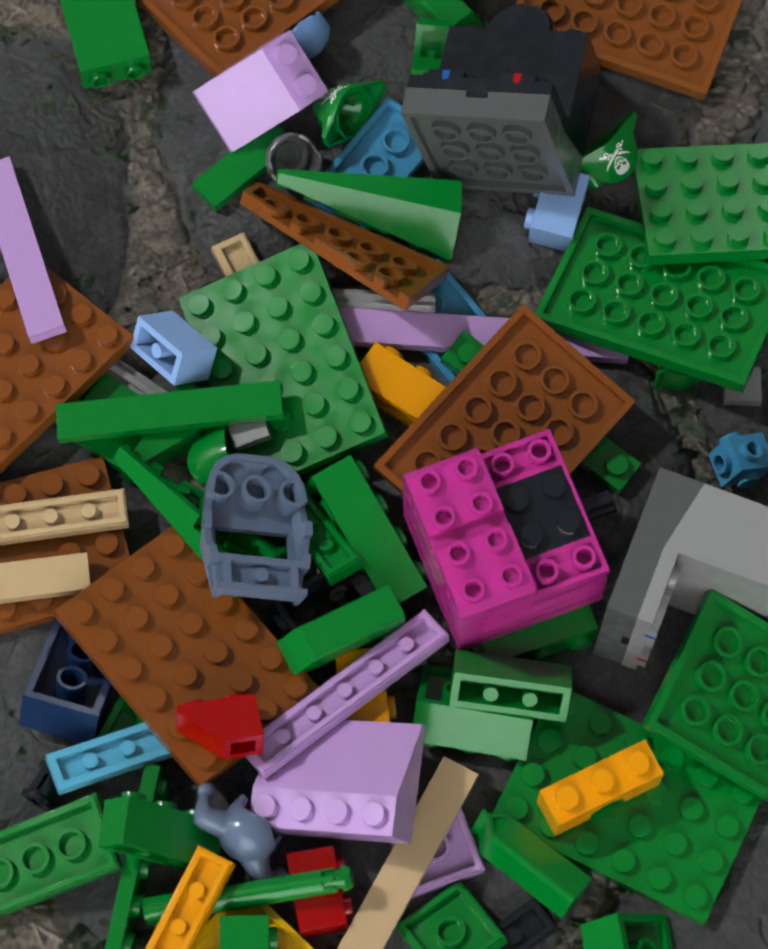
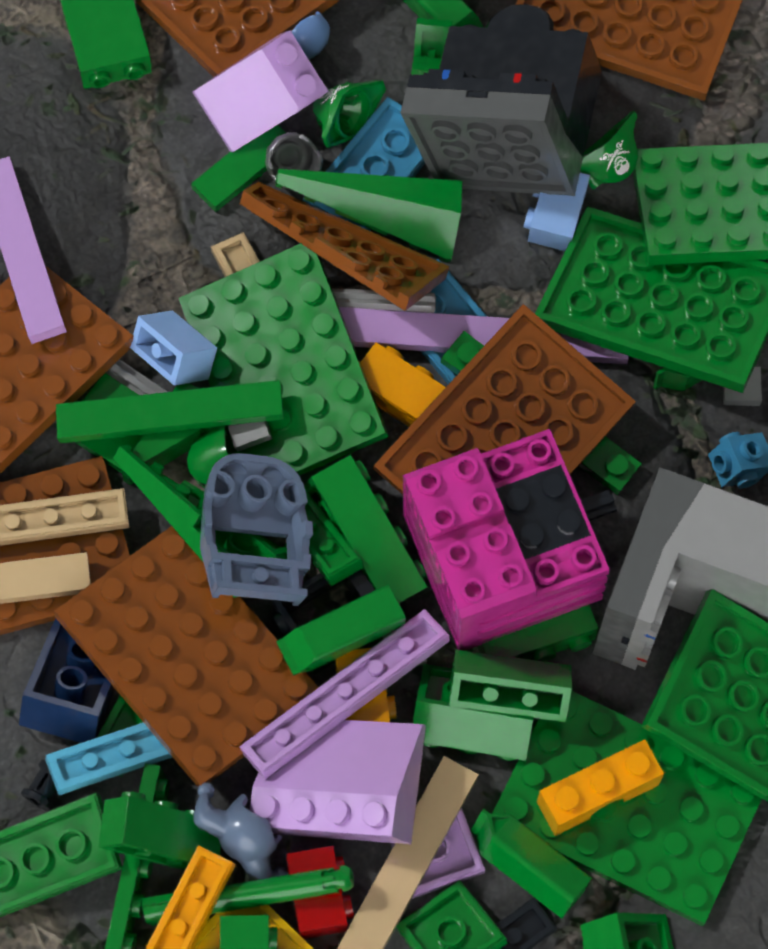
(223, 726): red slope -> none

